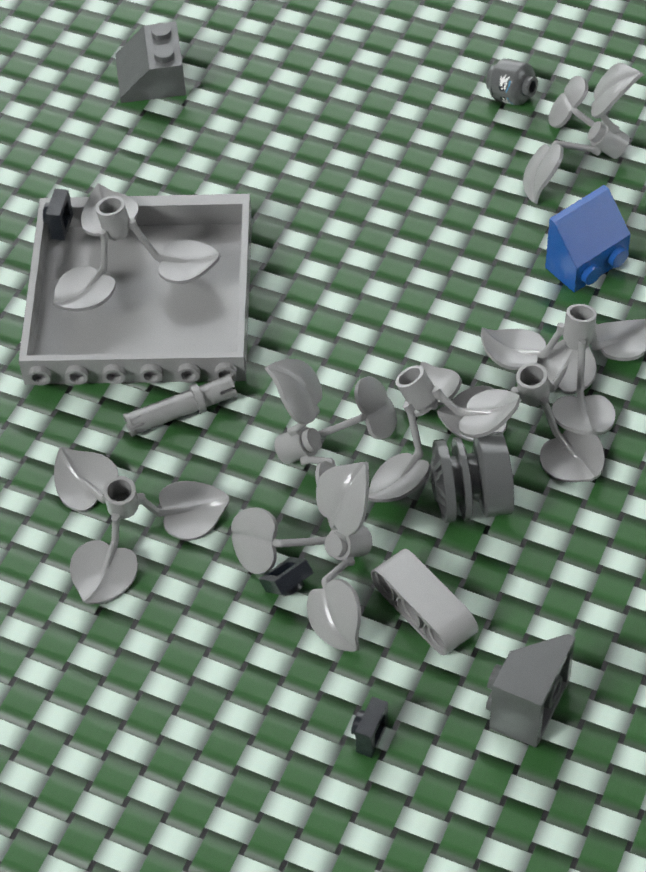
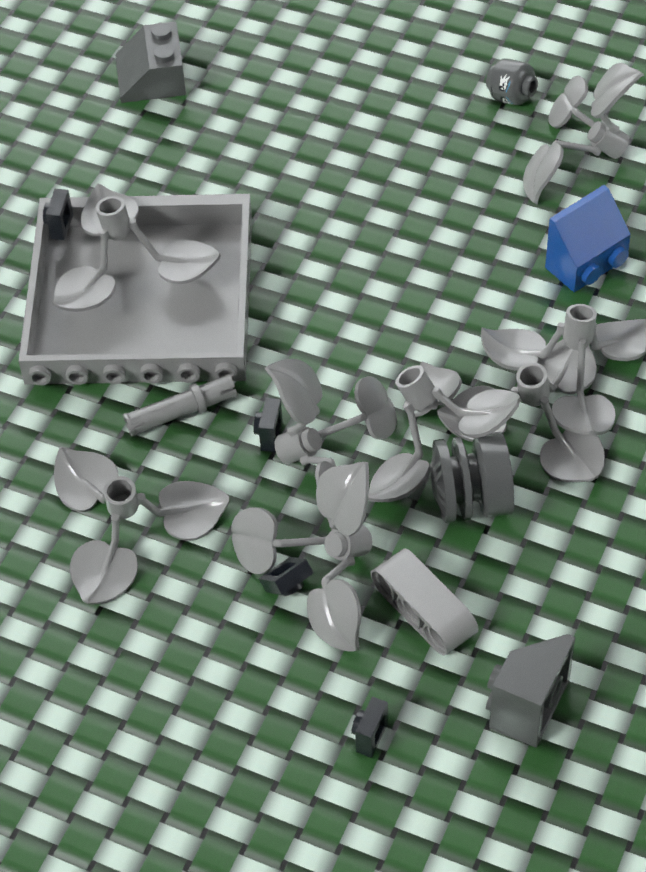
(268, 424): none -> black plate

